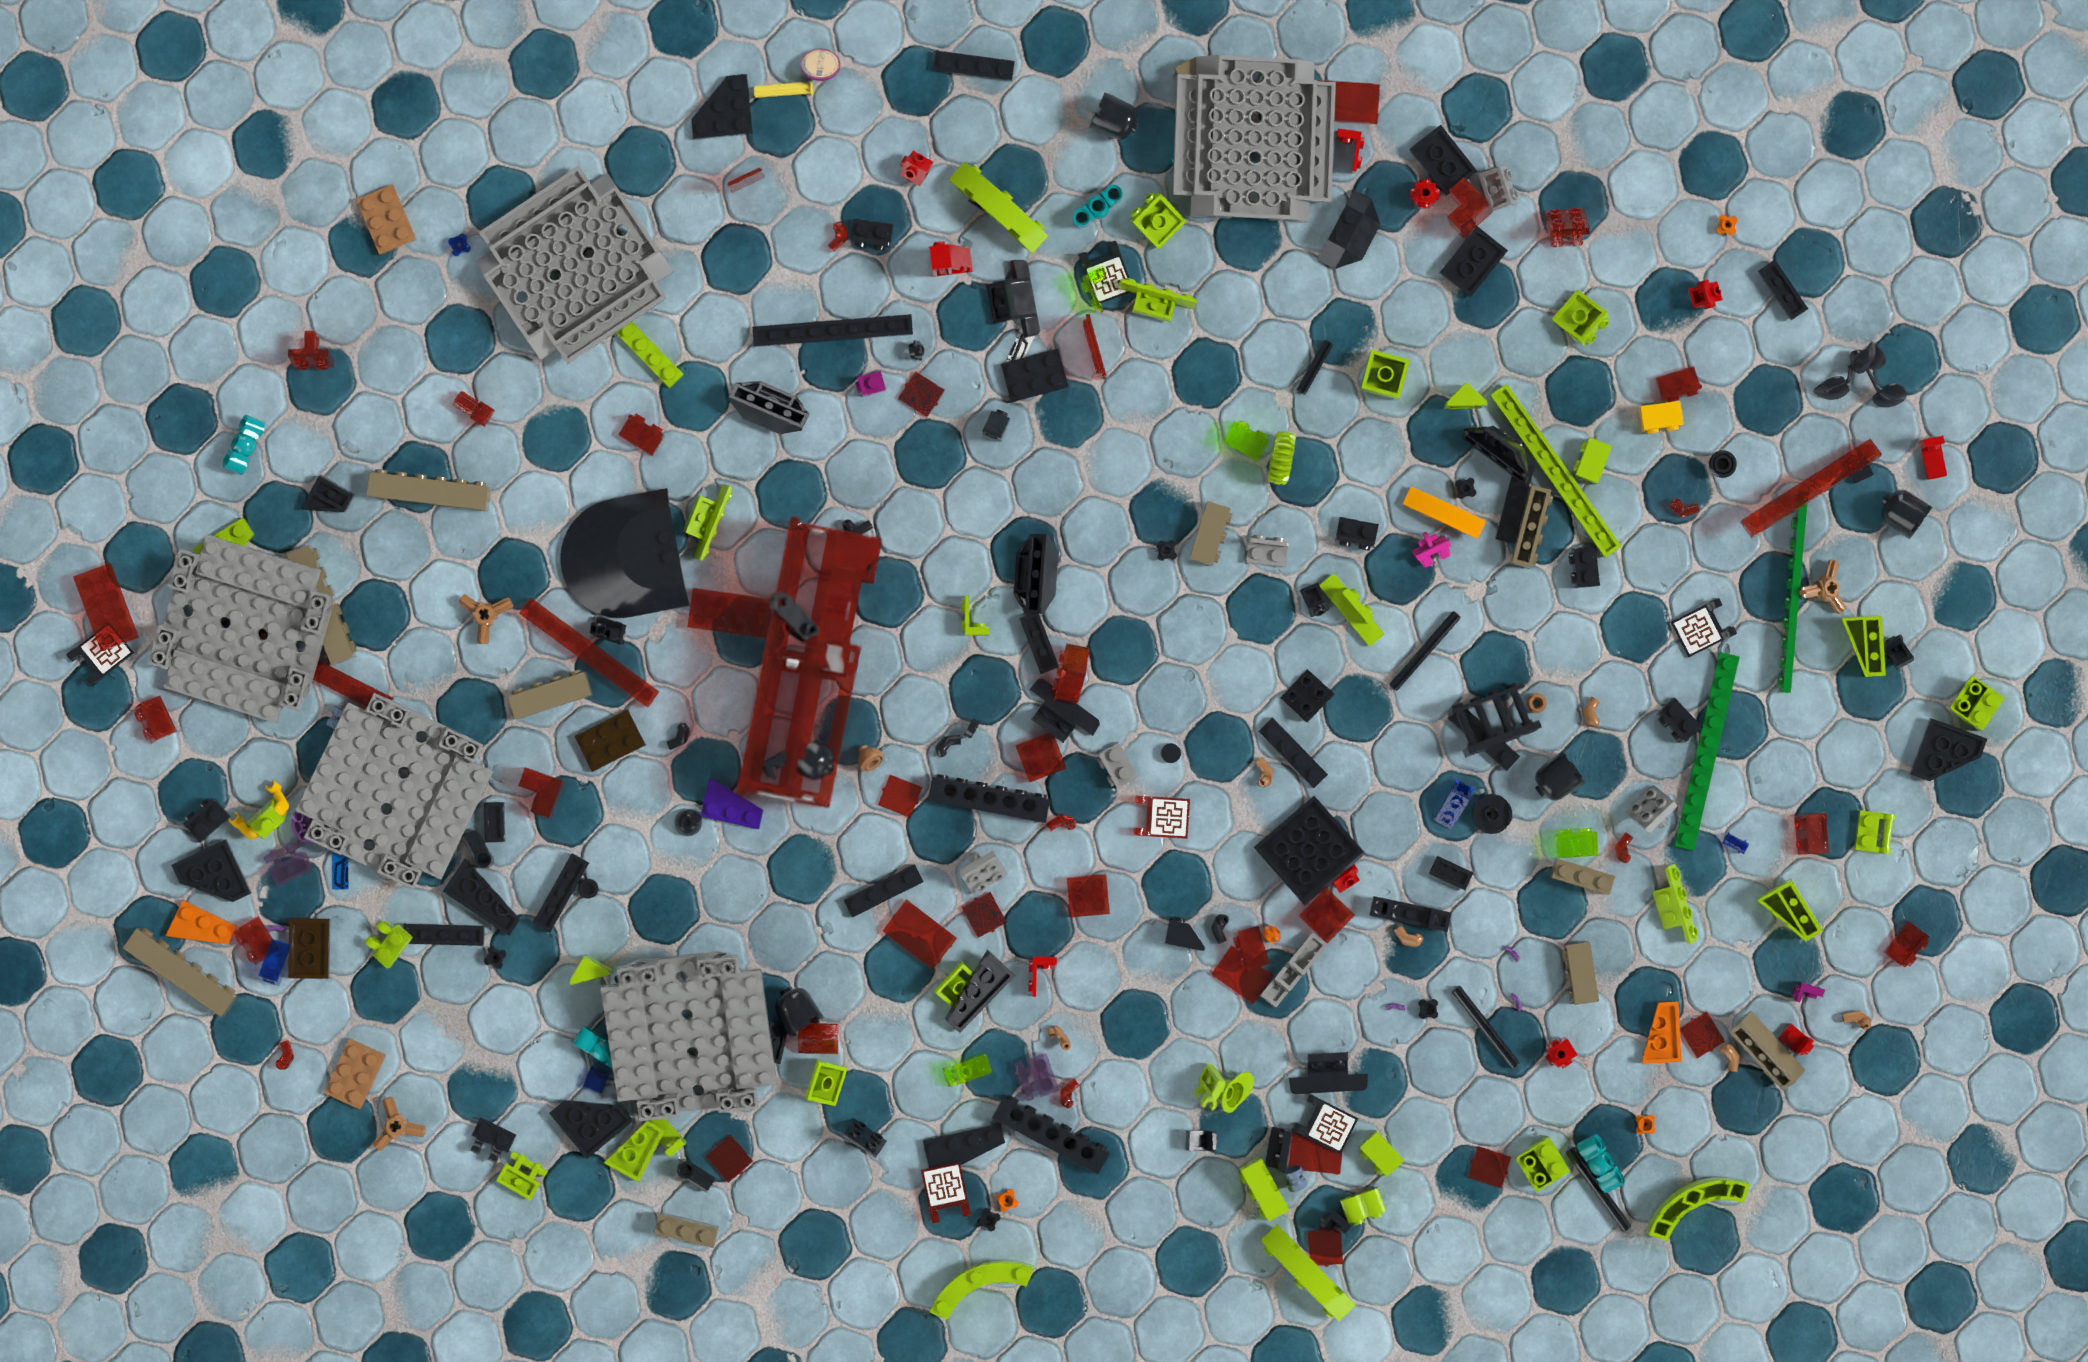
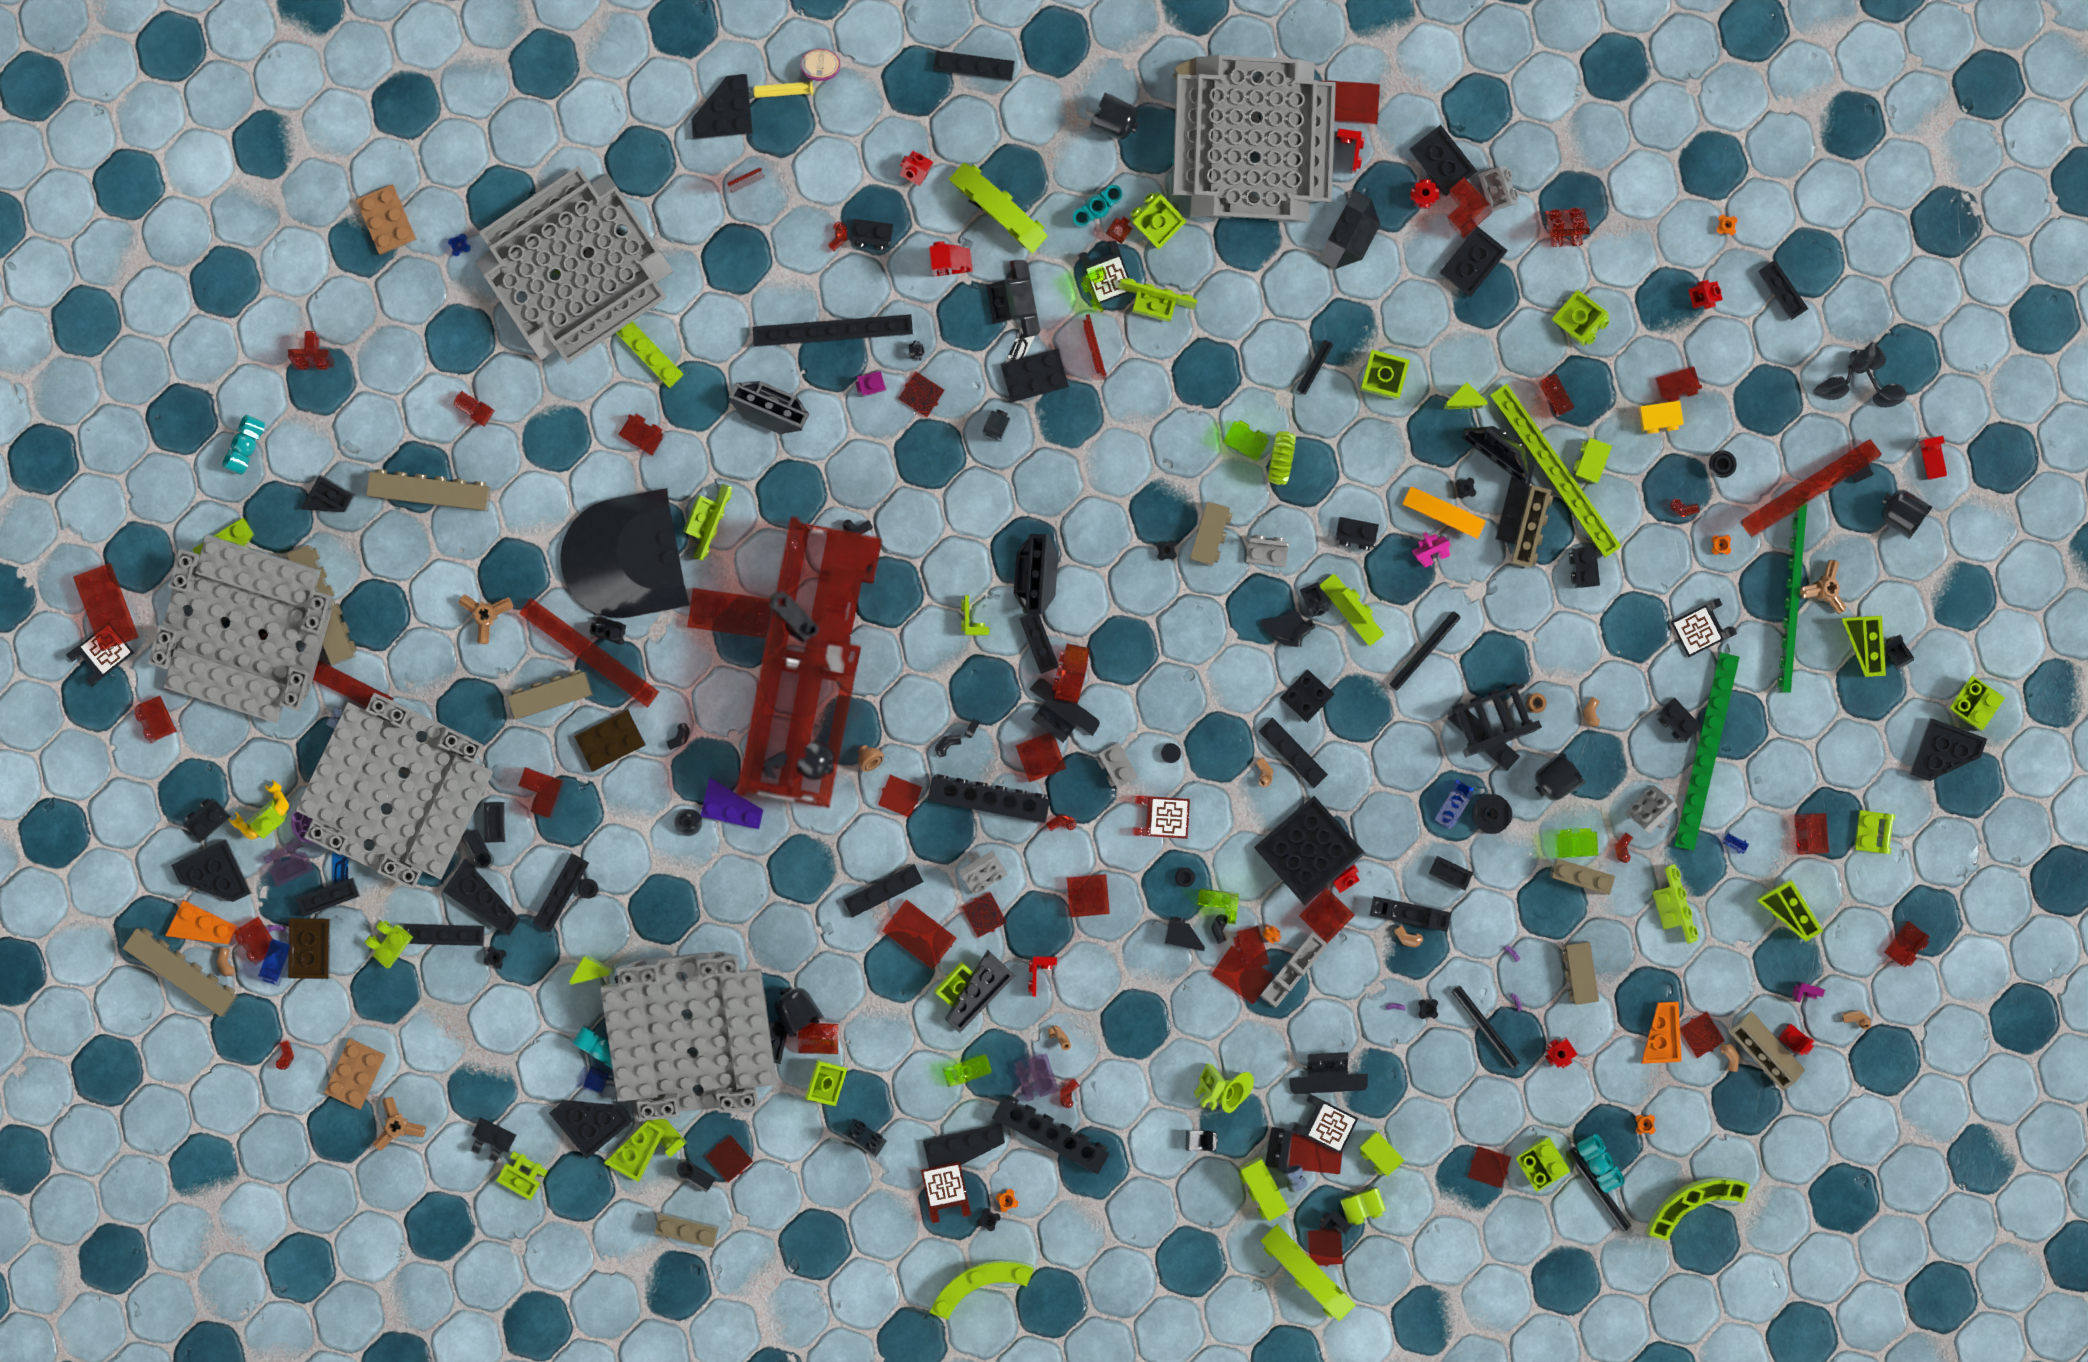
(222, 964): none -> medium nougat arm
(328, 896): none -> black plate
(1119, 229): none -> clear red tile
(1185, 877): none -> black plate
(1221, 900): none -> clear neon green bracket
(1288, 629): none -> black arm
(1556, 395): none -> clear red bracket
(1726, 544): none -> orange plate

